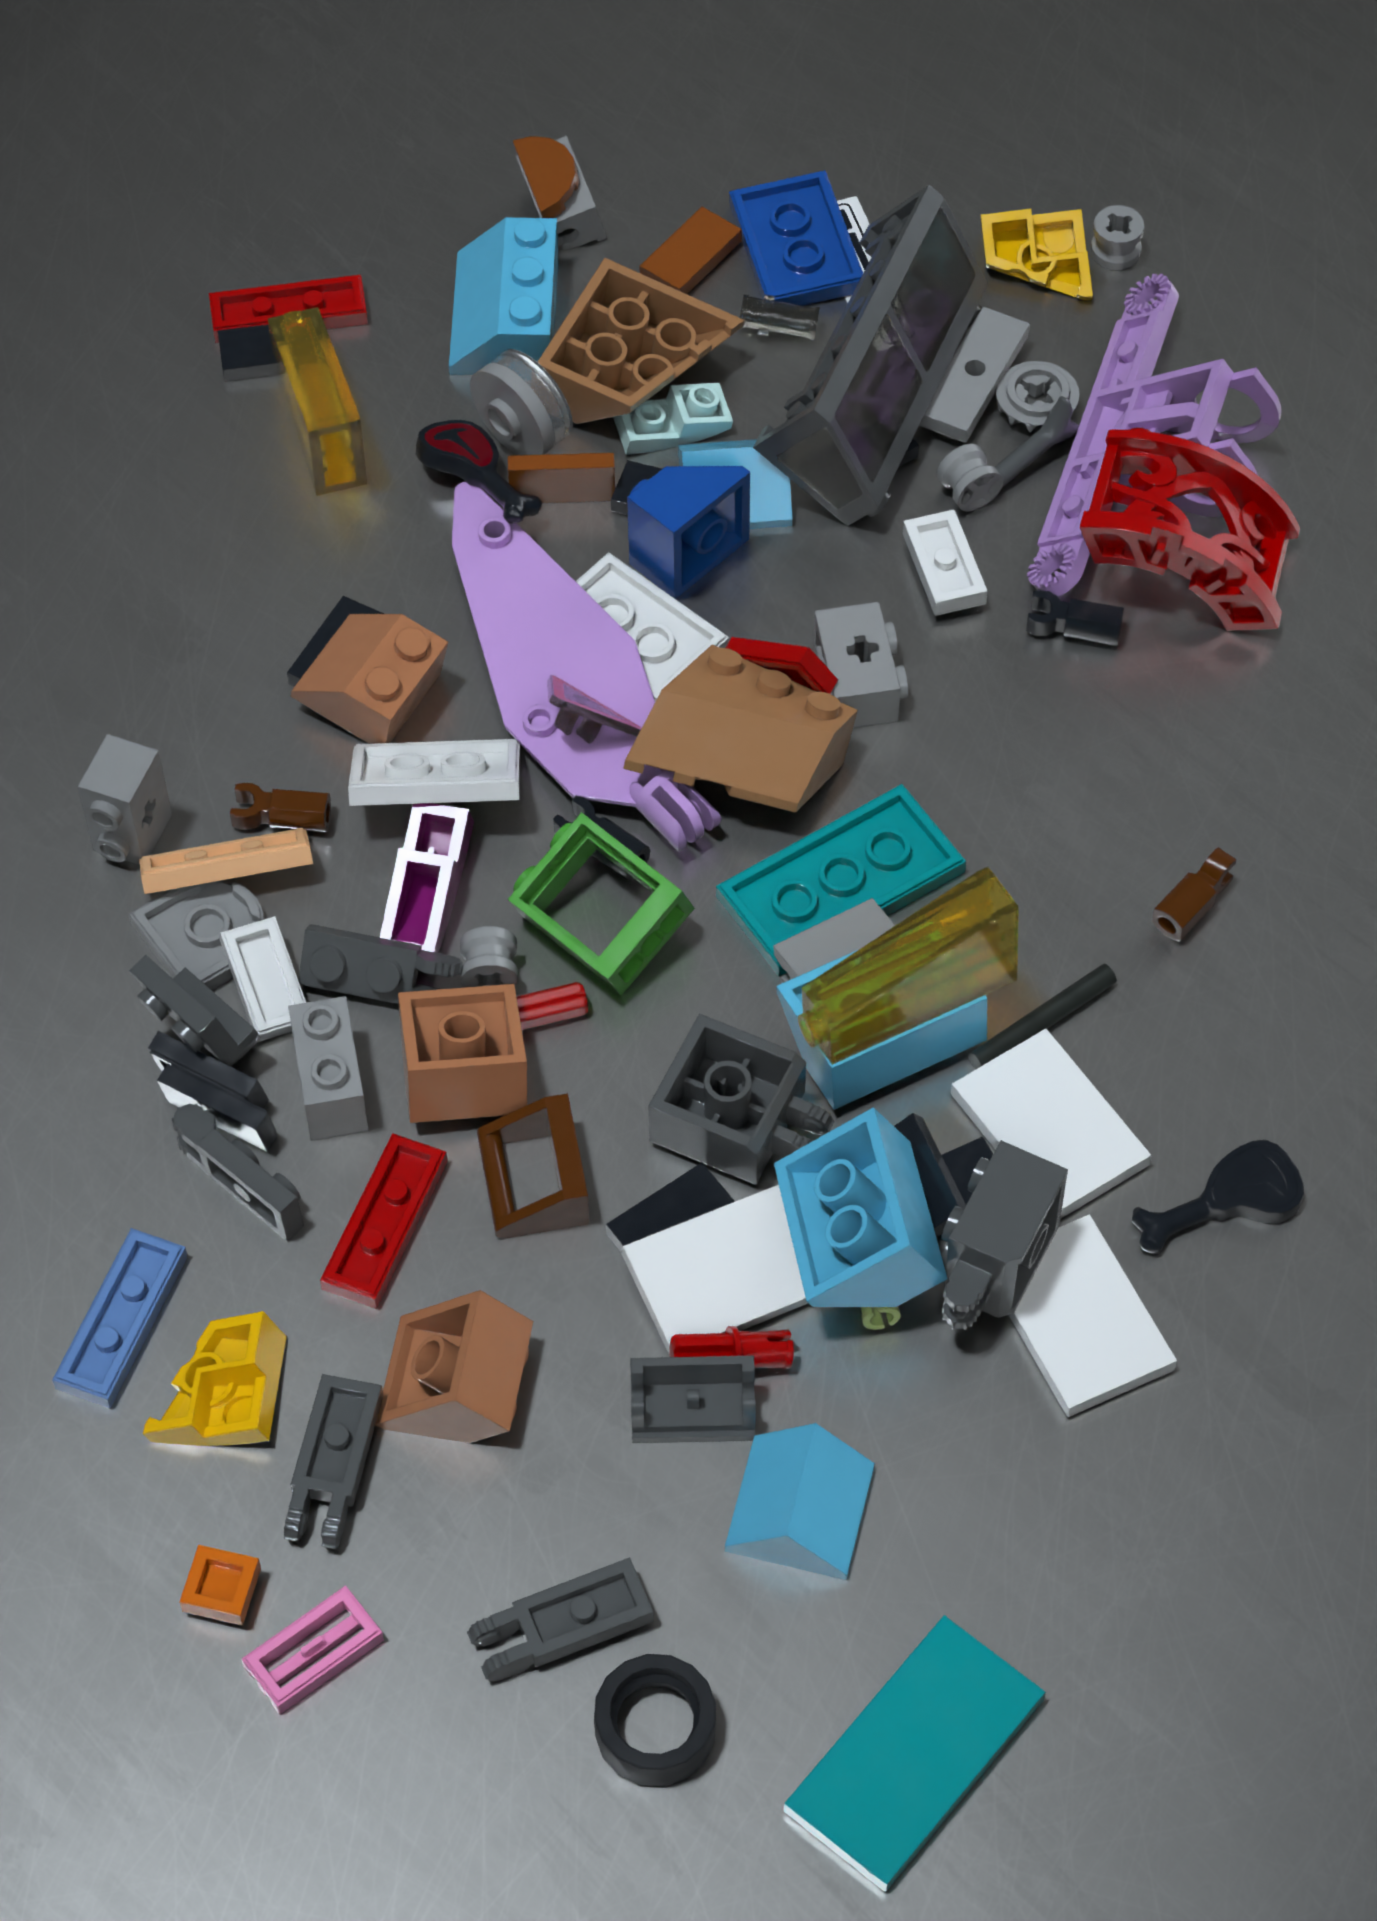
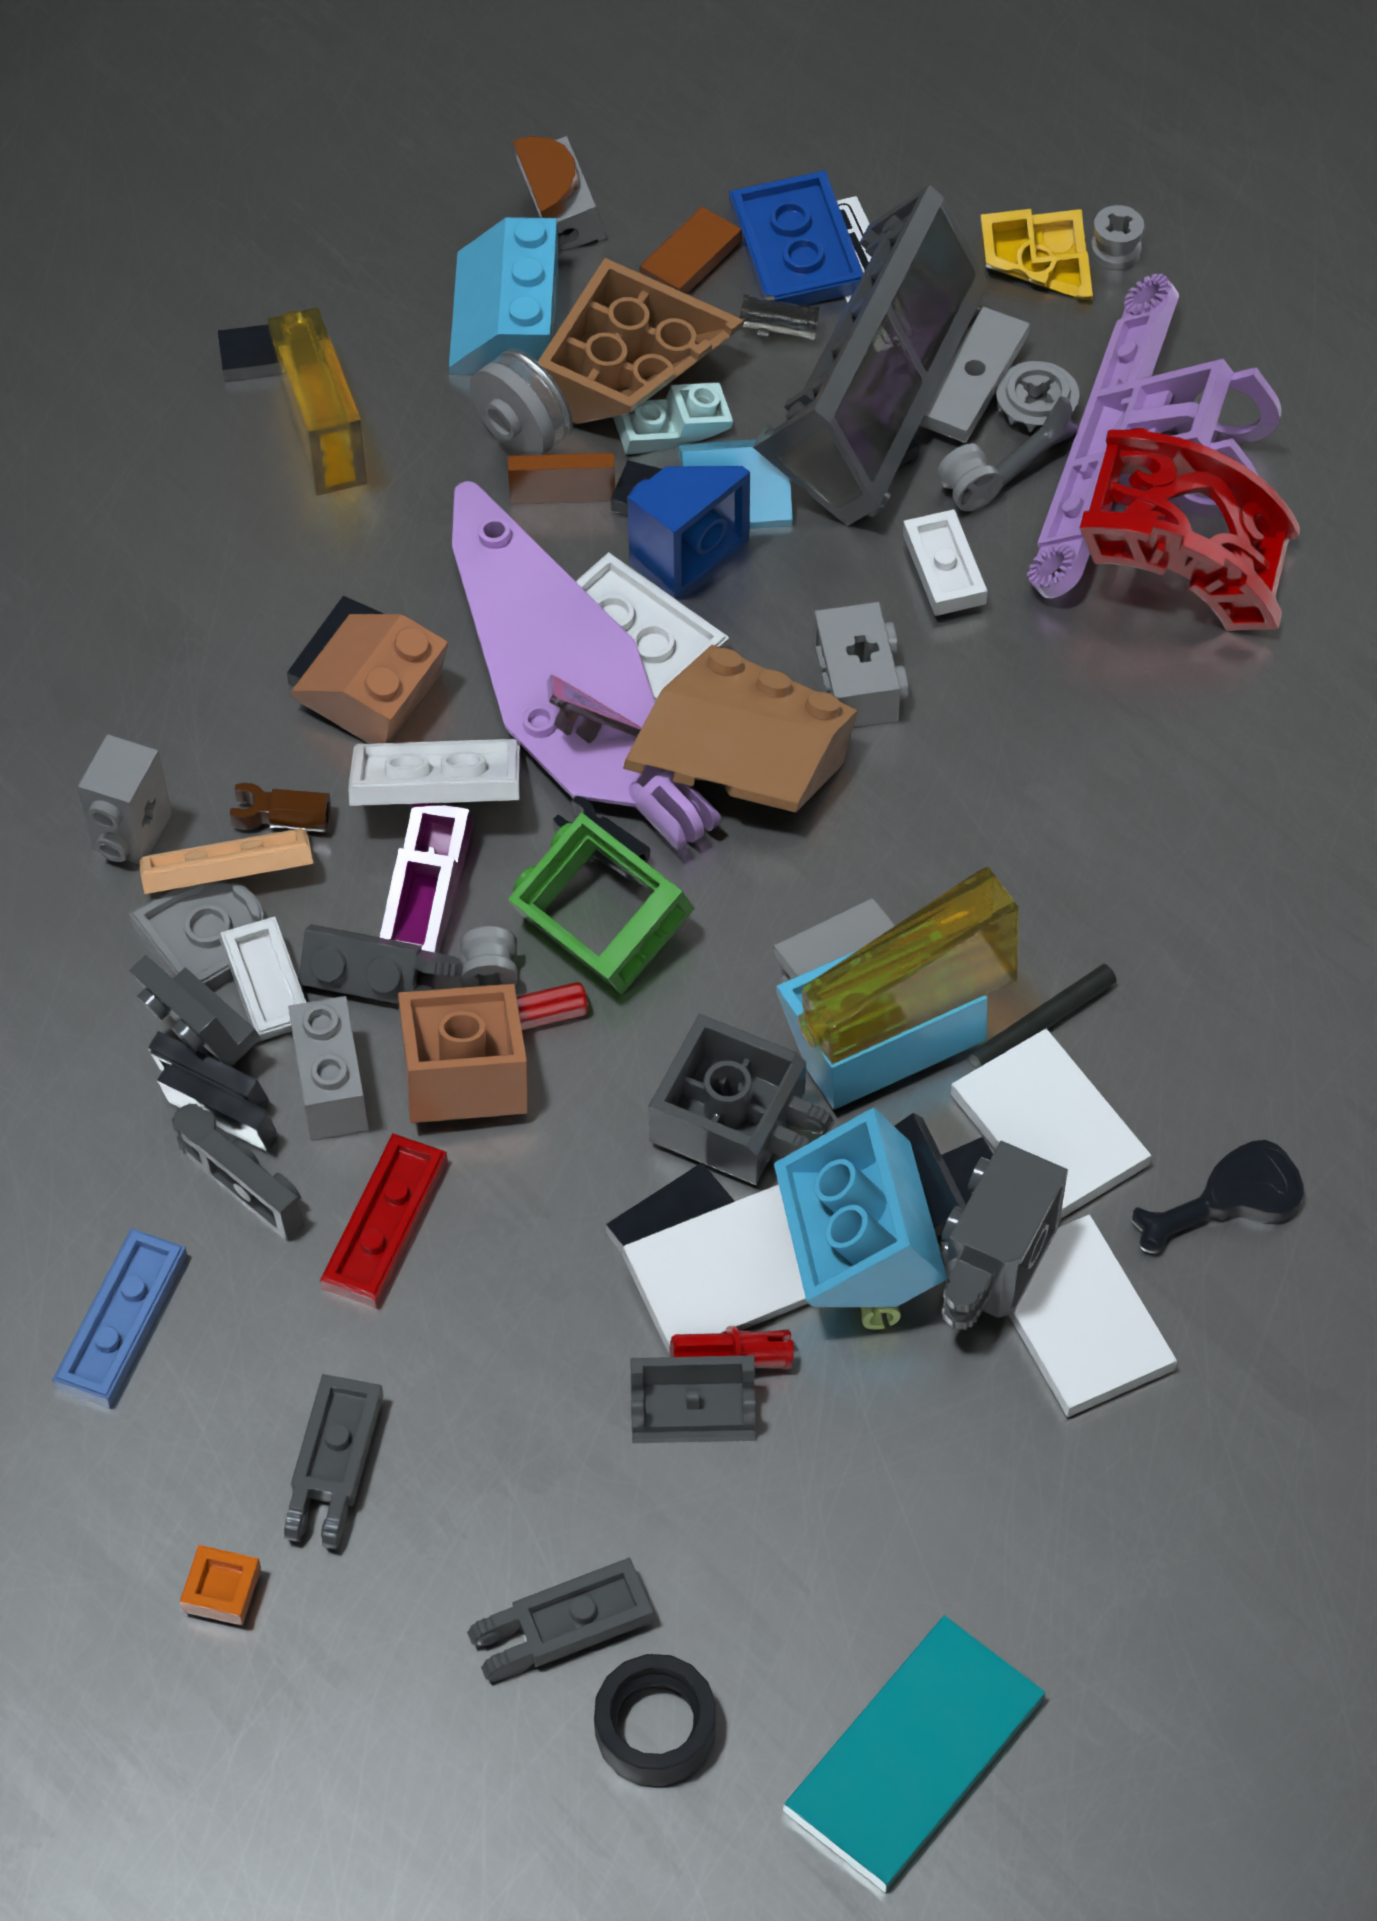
(226, 1386): yellow slope -> none
(326, 1668): bright pink tile -> none
(338, 300): red tile -> none
(456, 1370): nougat slope -> none
(472, 454): black piece -> none
(560, 1210): reddish brown tile -> none
(793, 660): red tile -> none
(801, 1501): medium azure slope -> none
(874, 852): teal tile -> none
(1075, 618): black bar -> none
(1193, 896): reddish brown bar -> none

